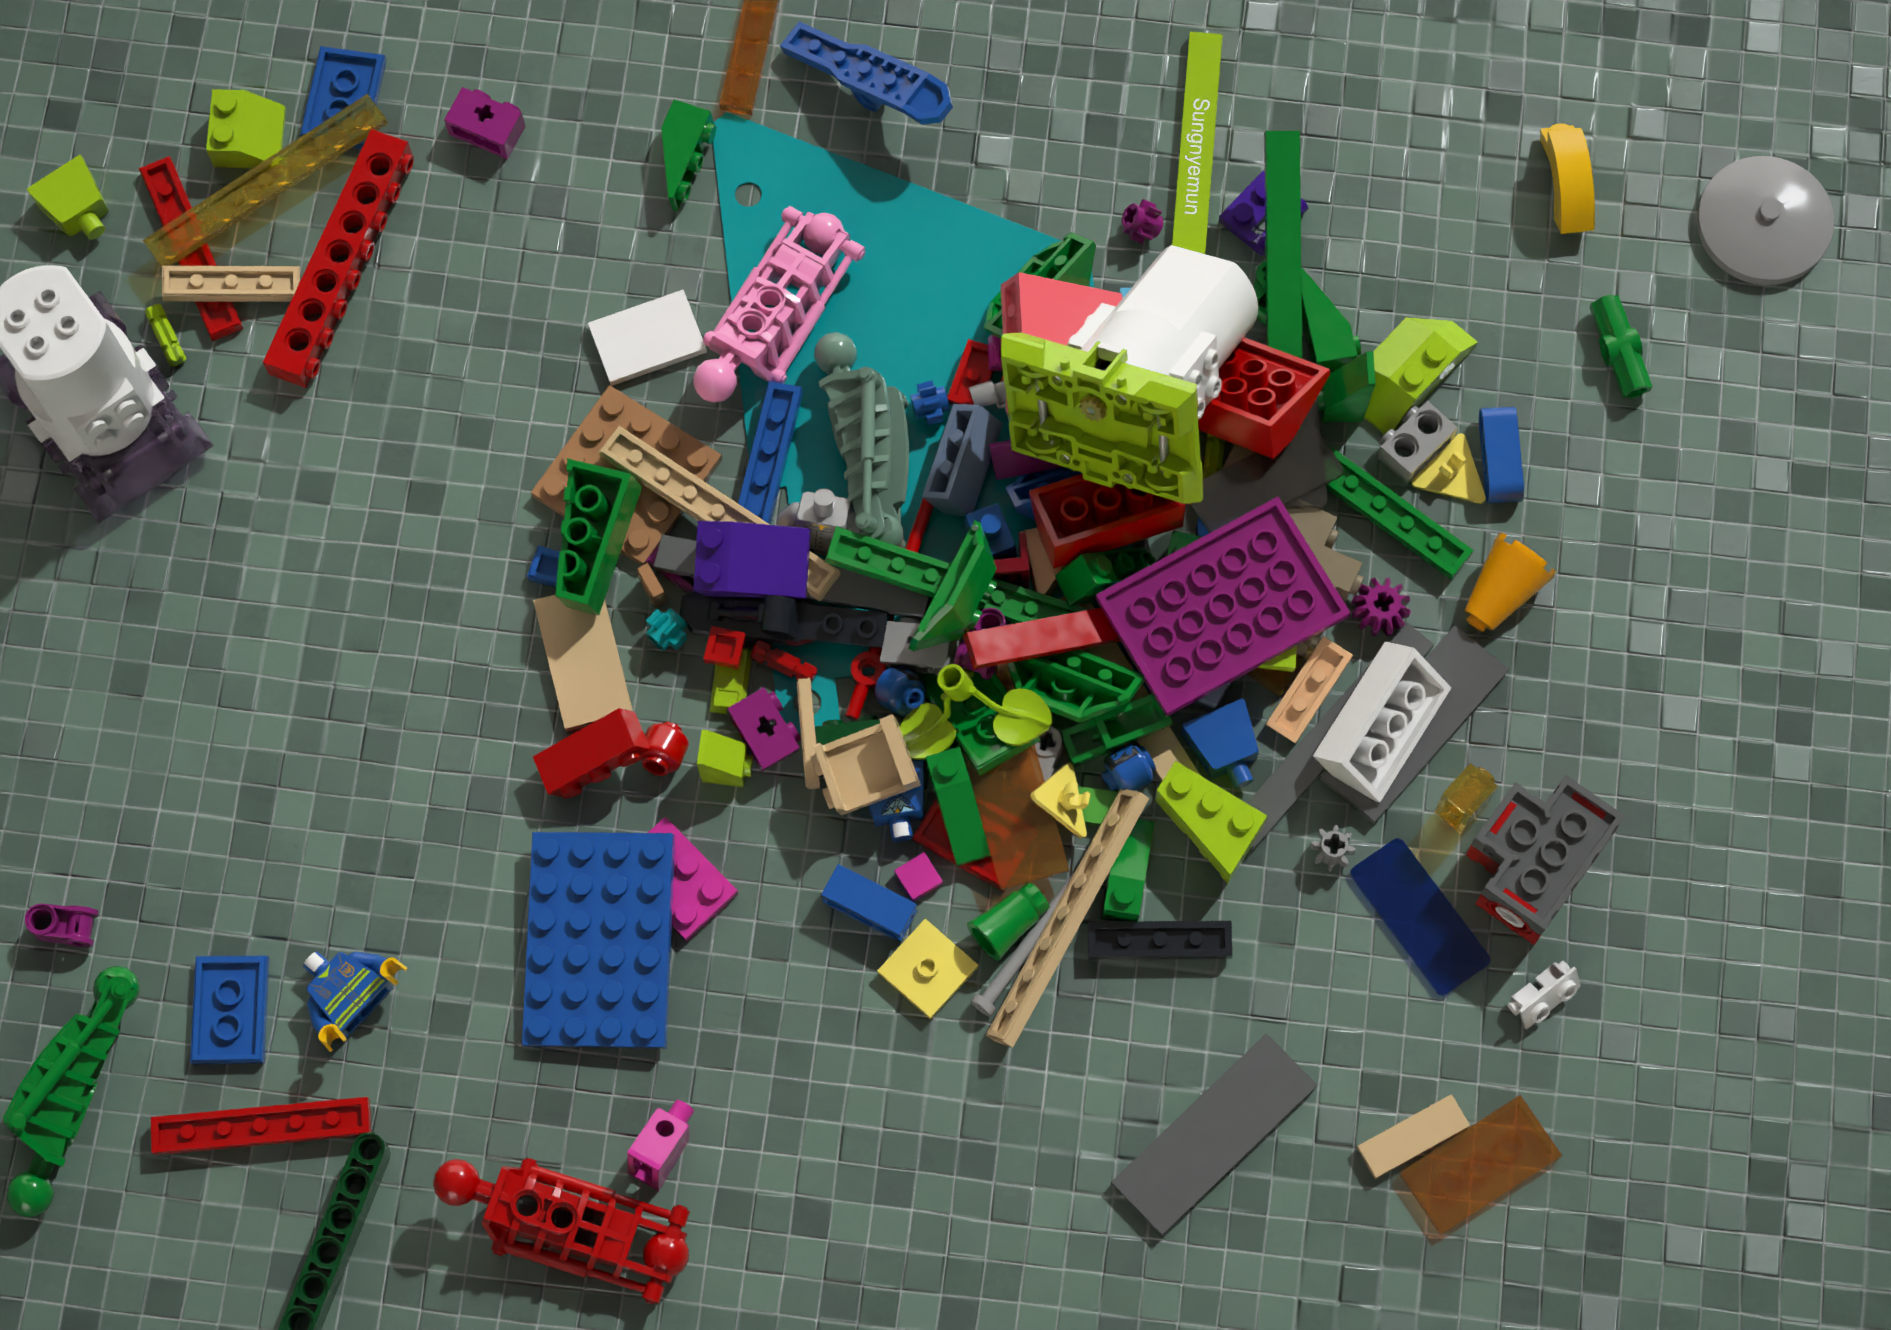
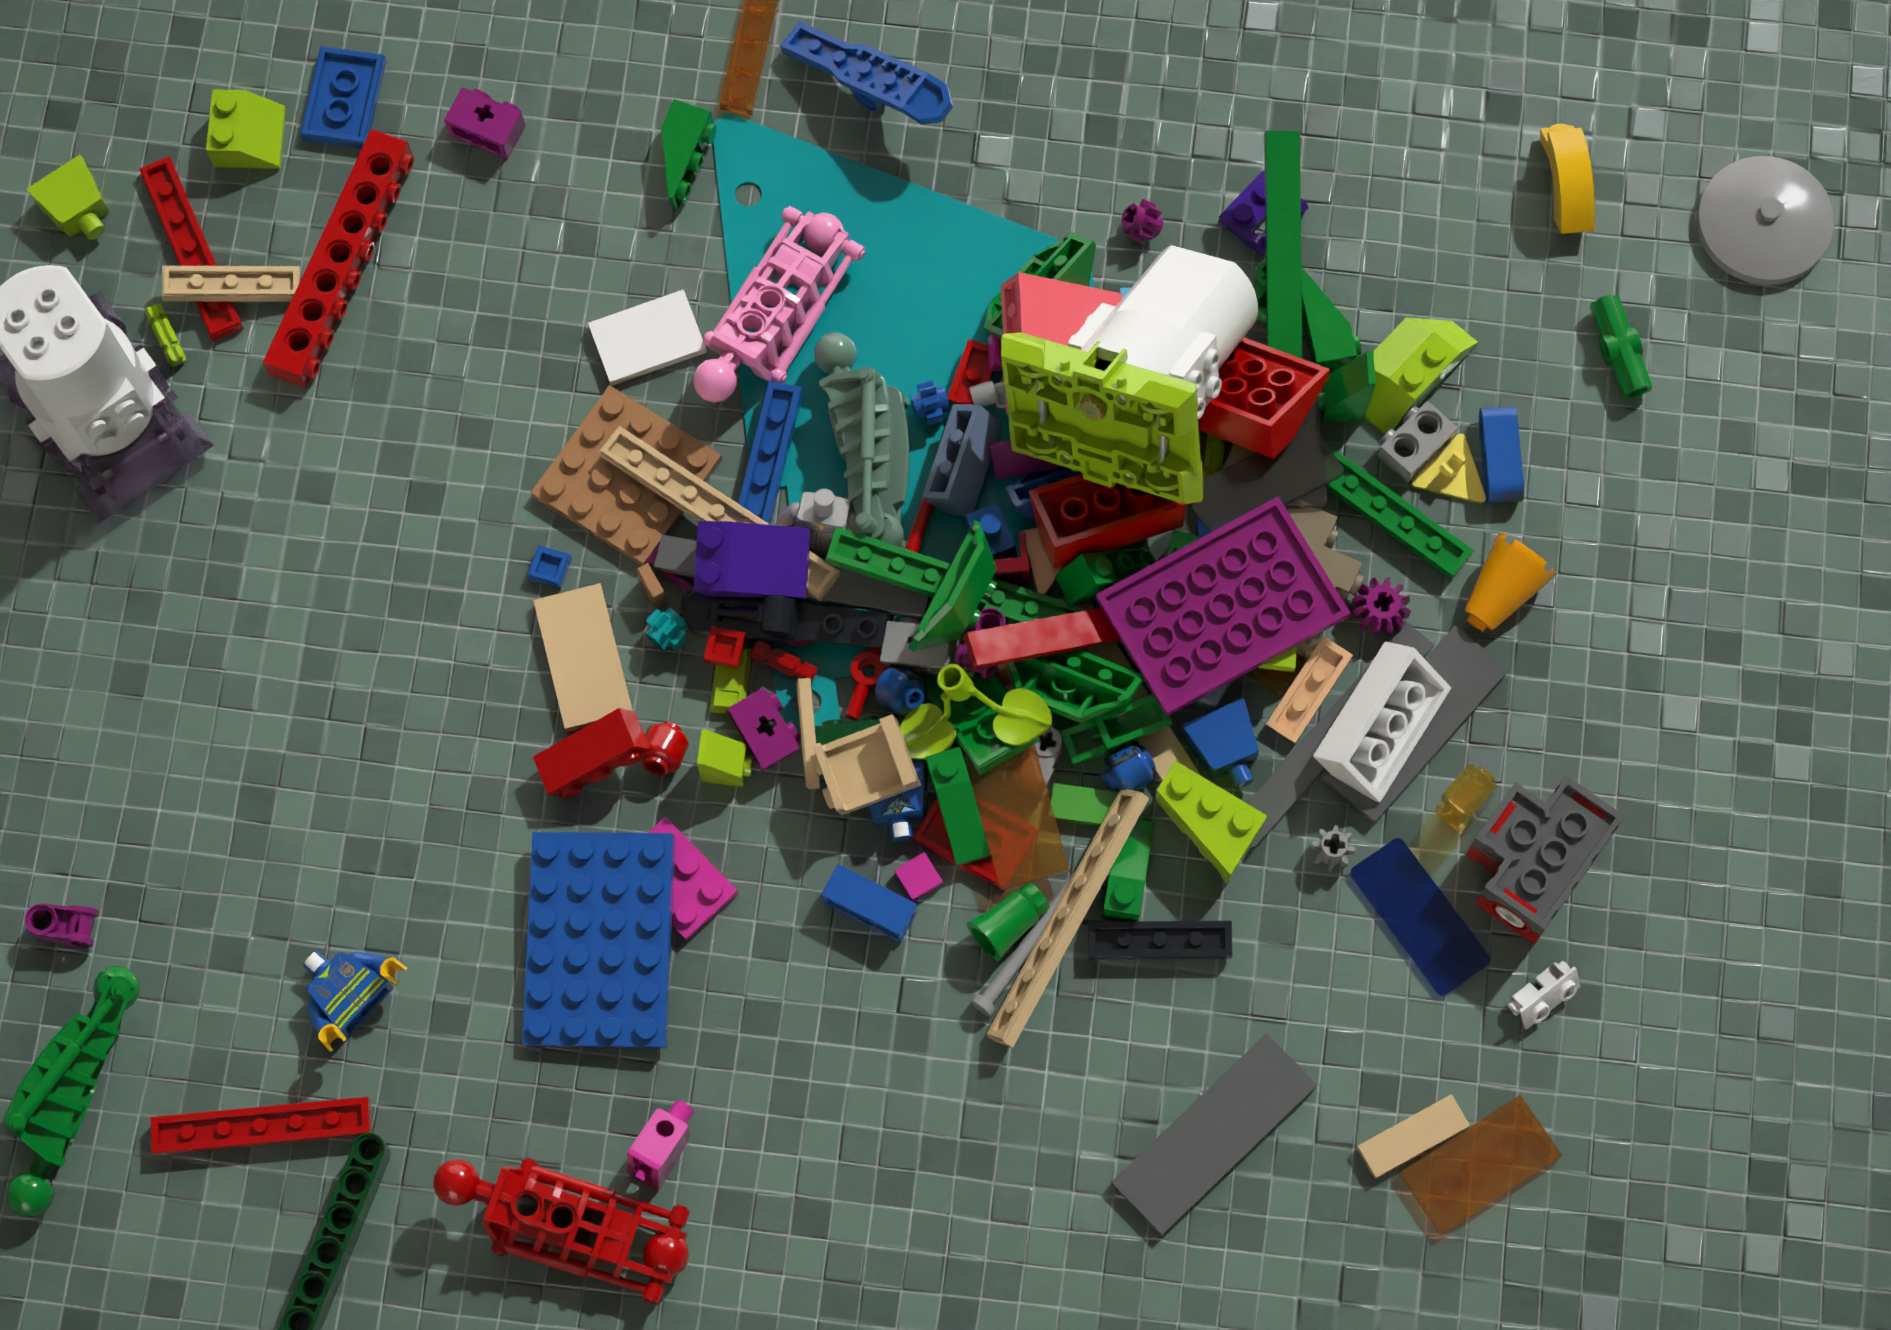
(229, 1010): blue tile -> none
(265, 182): clear yellow plate -> none
(593, 532): green wedge -> none
(927, 969): light yellow plate -> none
(1062, 799): light yellow piece -> none
(1197, 141): lime tile -> none

